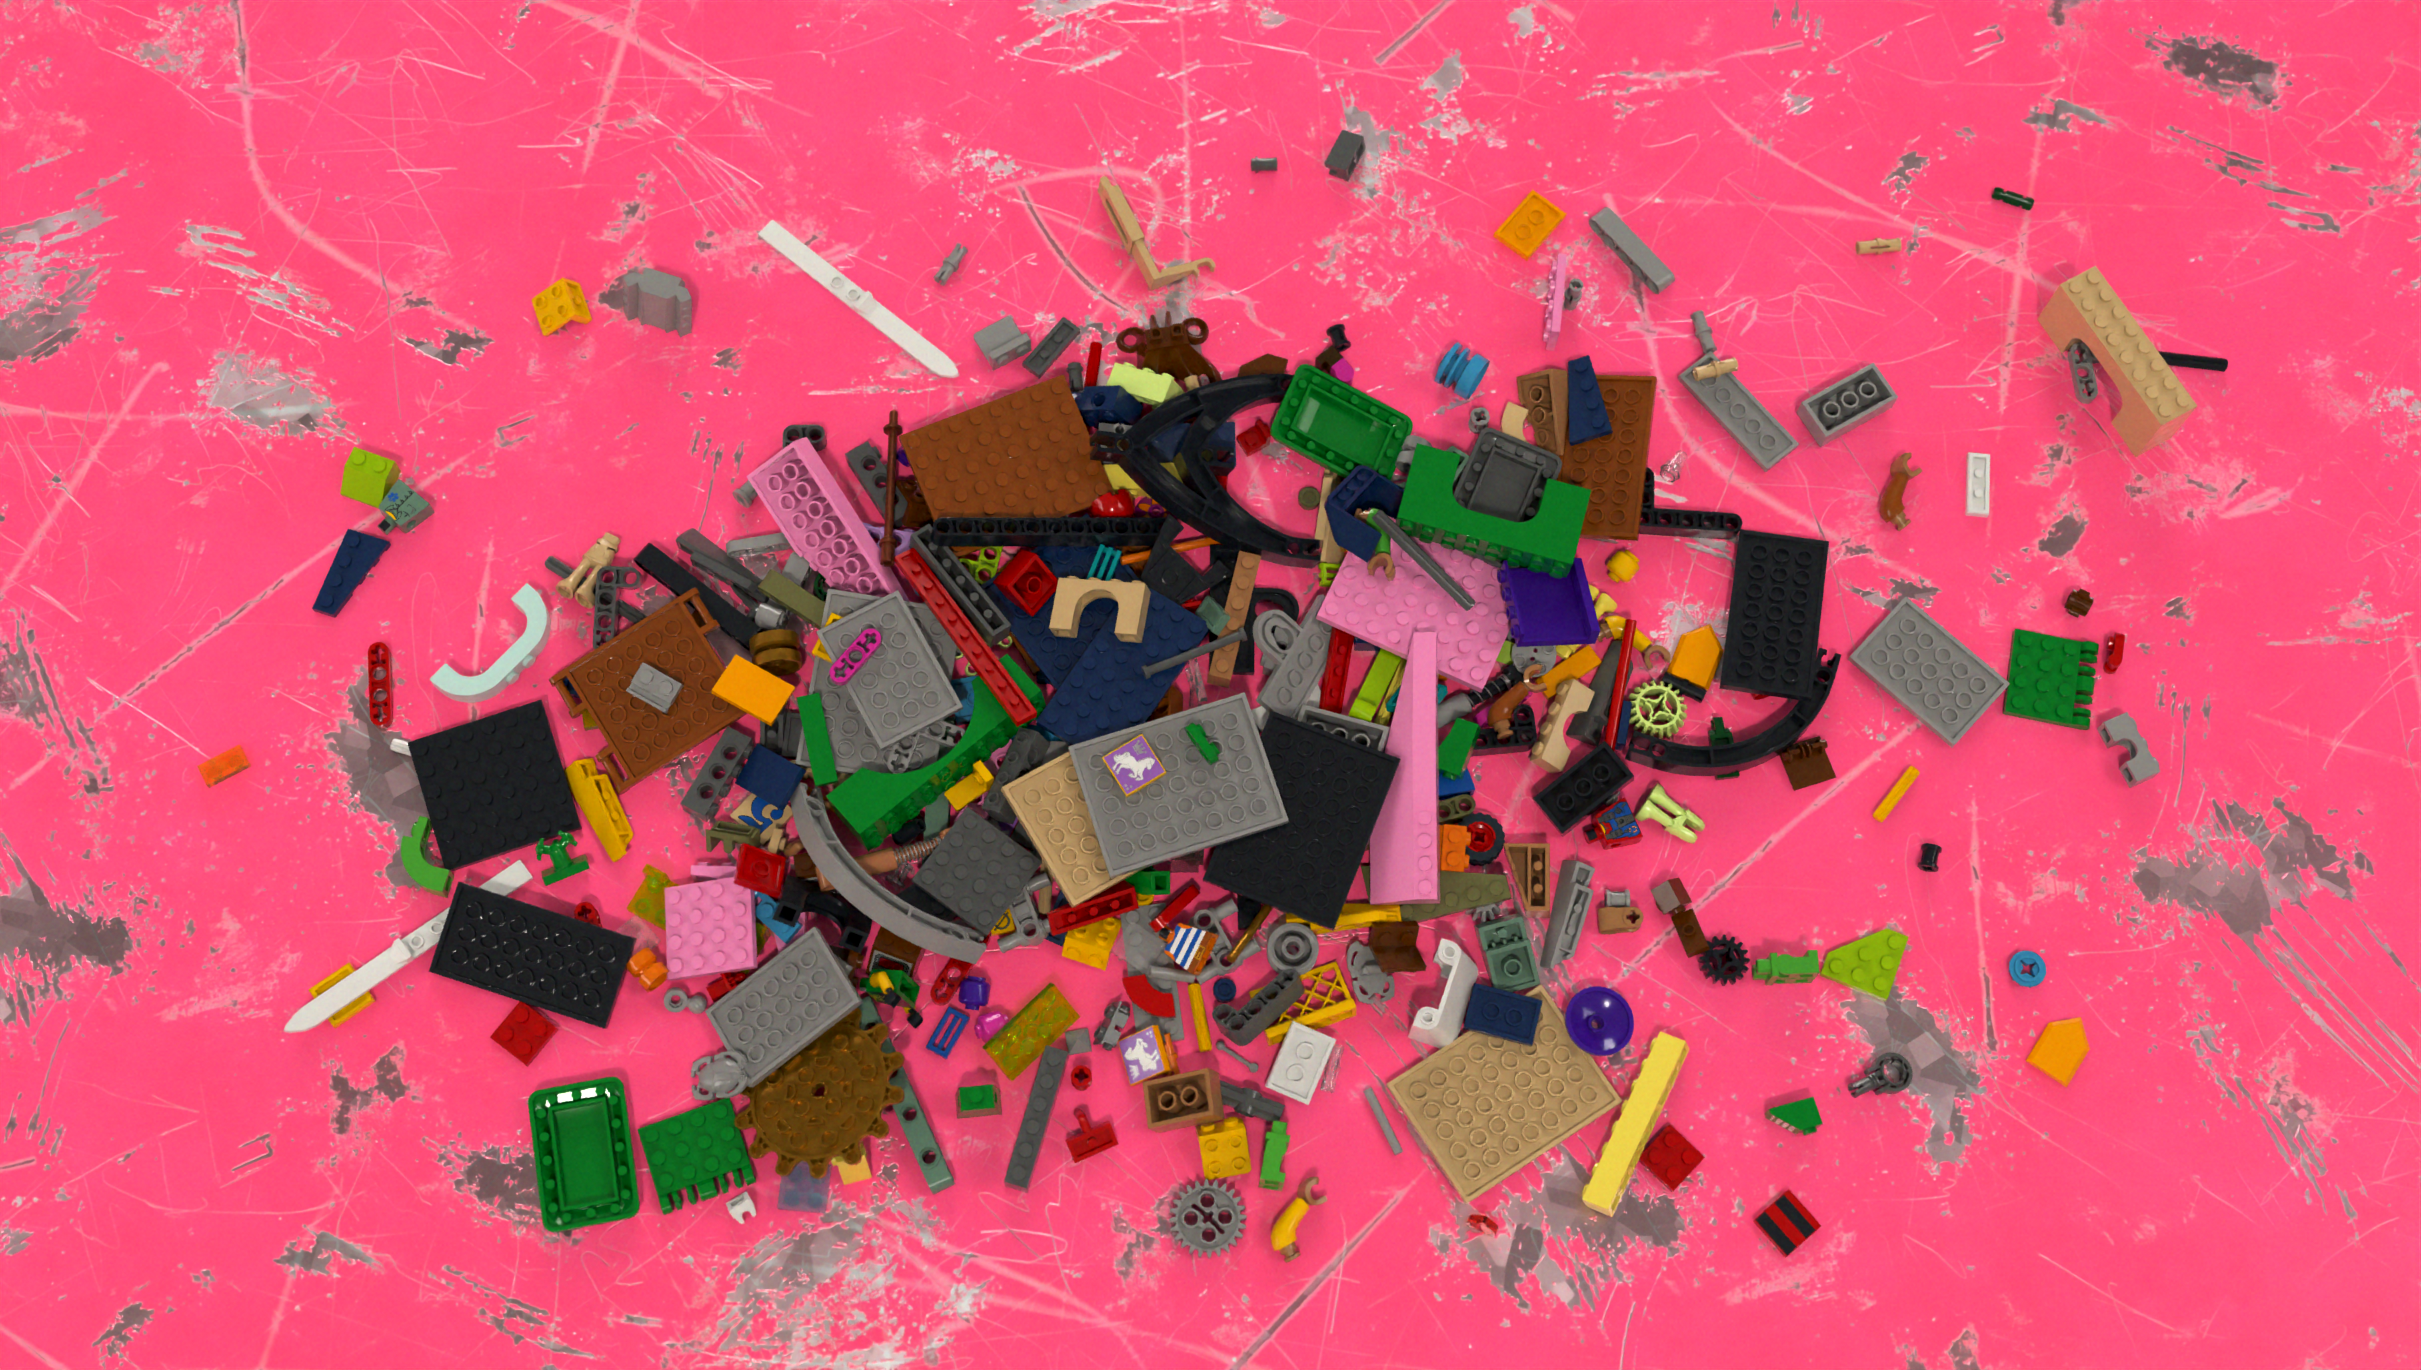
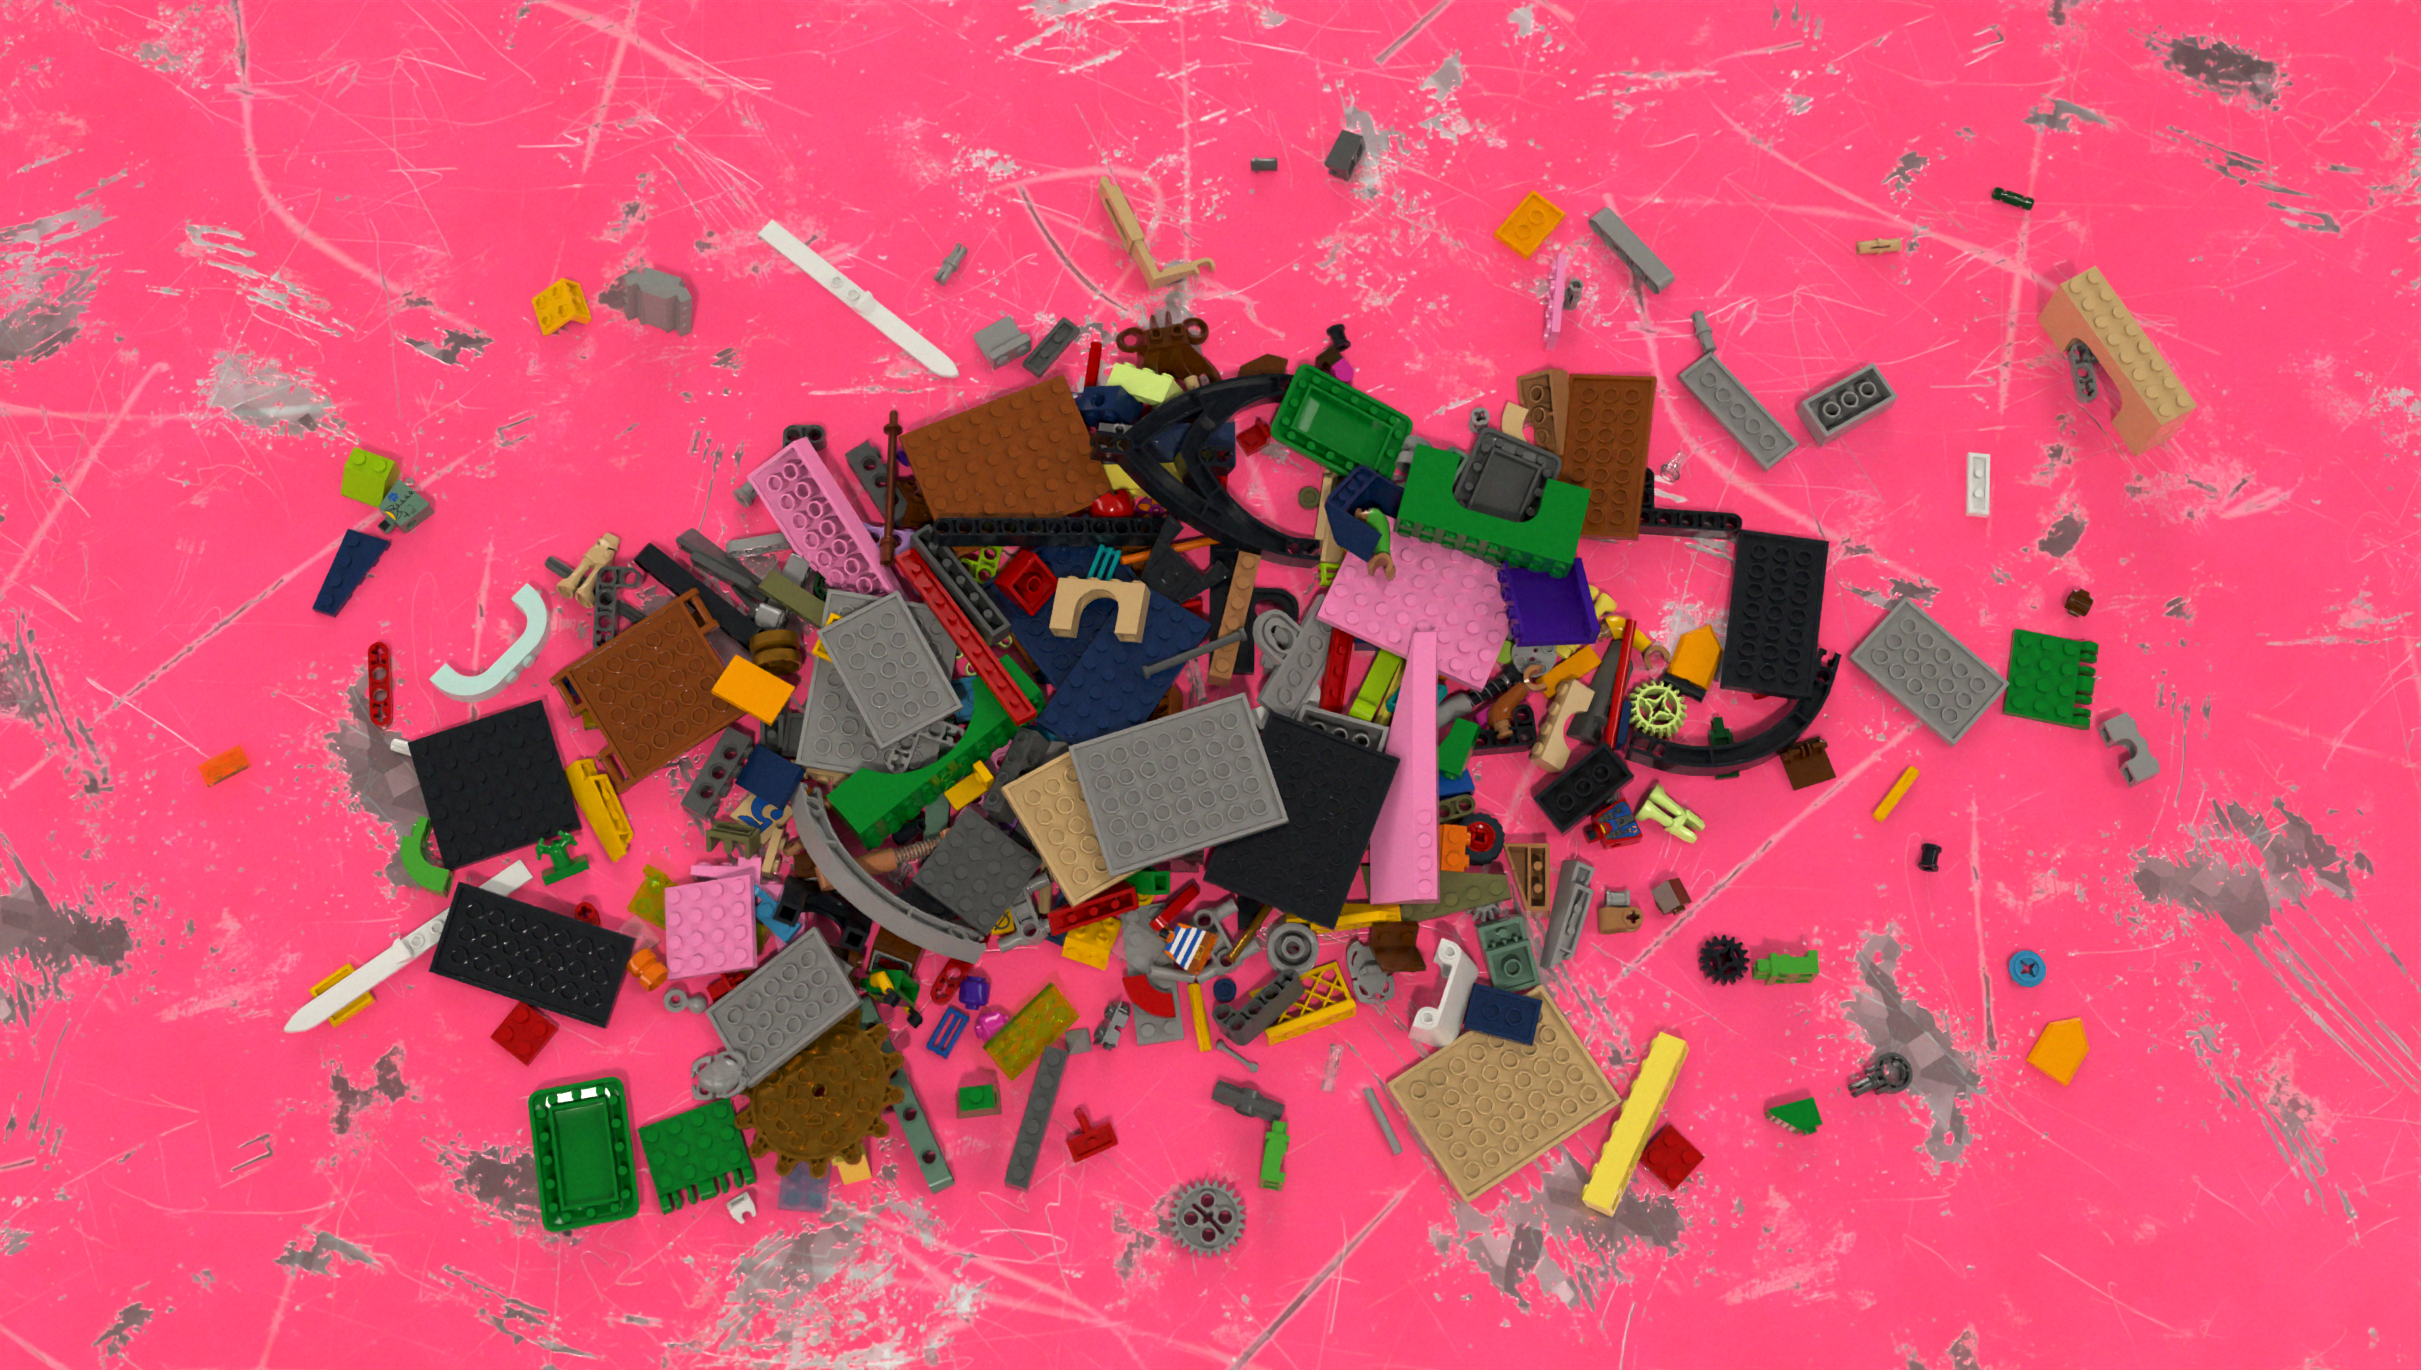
(654, 688): light grey plate -> none
(760, 870): red tile -> none
(817, 739): green tile -> none
(839, 665): dark pink beam -> none
(1075, 376): dark grey pin -> none
(1086, 1082): red bush -> none
(1134, 765): tile -> none
(1144, 1055): tile -> none
(1171, 1055): orange pin -> none
(1183, 1100): medium nougat brick -> none
(1197, 736): green plate -> none
(1213, 614): sand green tile -> none
(1223, 1148): yellow bracket -> none
(1285, 1228): yellow piece -> none
(1300, 1062): white tile -> none
(1423, 560): dark grey axle -> none
(1461, 370): dark azure wheel -> none
(1482, 1224): clear red tile -> none
(1586, 406): dark blue wing -> none
(1609, 1012): dark purple dish -> none
(1623, 566): yellow head -> none
(1690, 933): reddish brown plate -> none
(1715, 369): tan pin -> none
(1787, 1223): tile -> none
(1867, 963): lime plate -> none
(1891, 503): piece -> none
(2116, 646): red plate -> none
(2194, 361): black axle -> none

